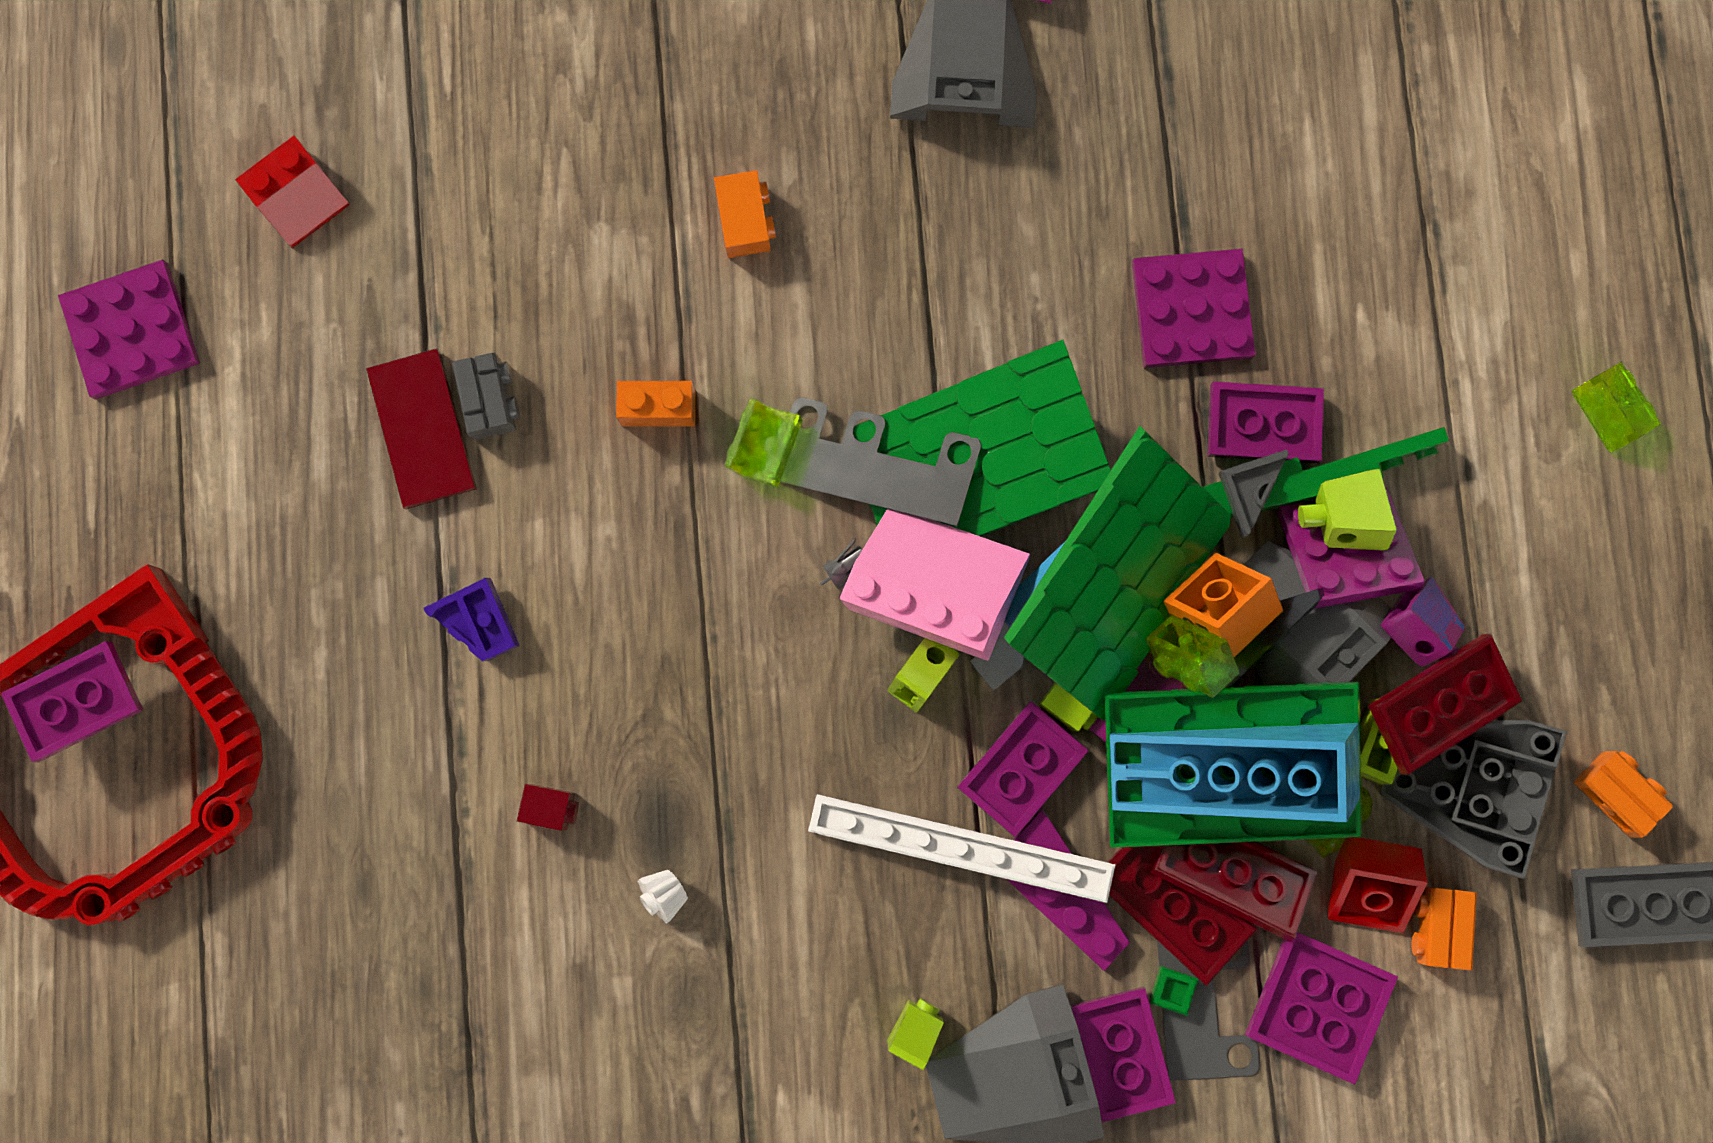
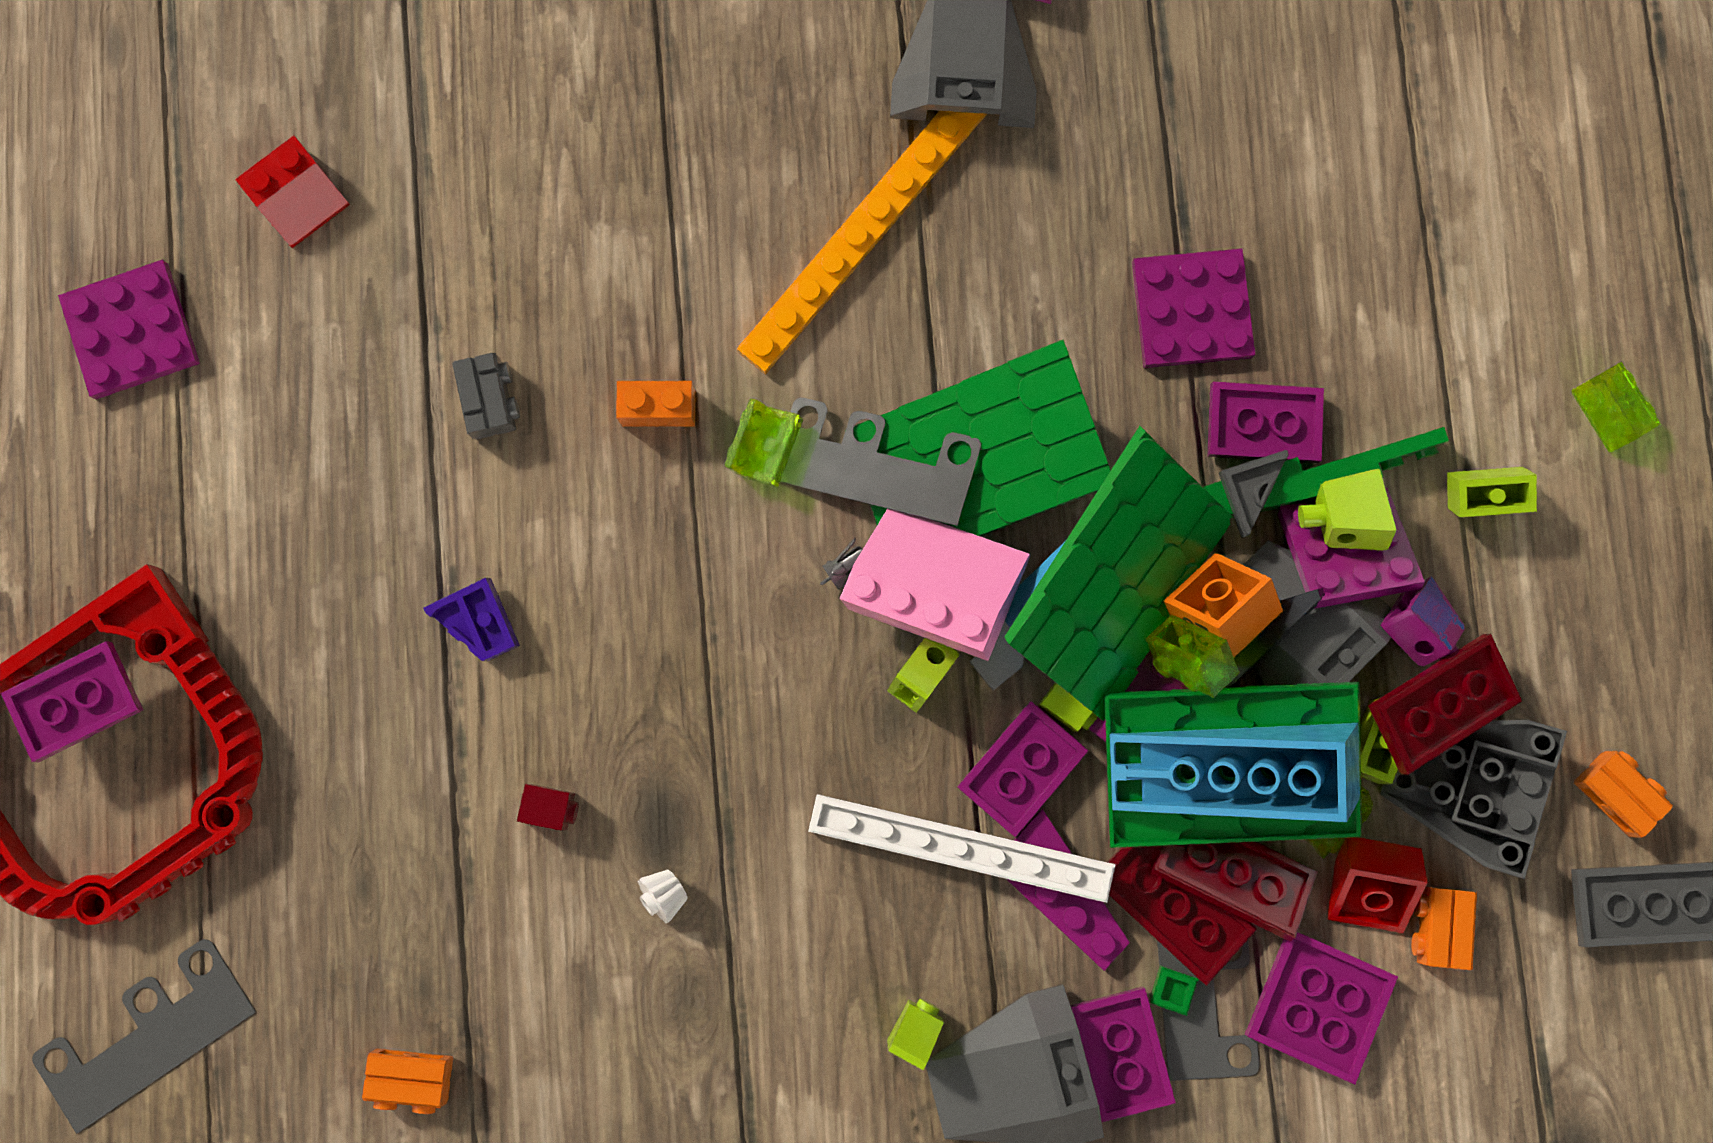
(157, 1046): none -> dark grey piece
(407, 1079): none -> orange brick
(421, 429): dark red tile -> none
(743, 215): orange brick -> none
(856, 237): none -> light orange plate
(1492, 491): none -> lime brick

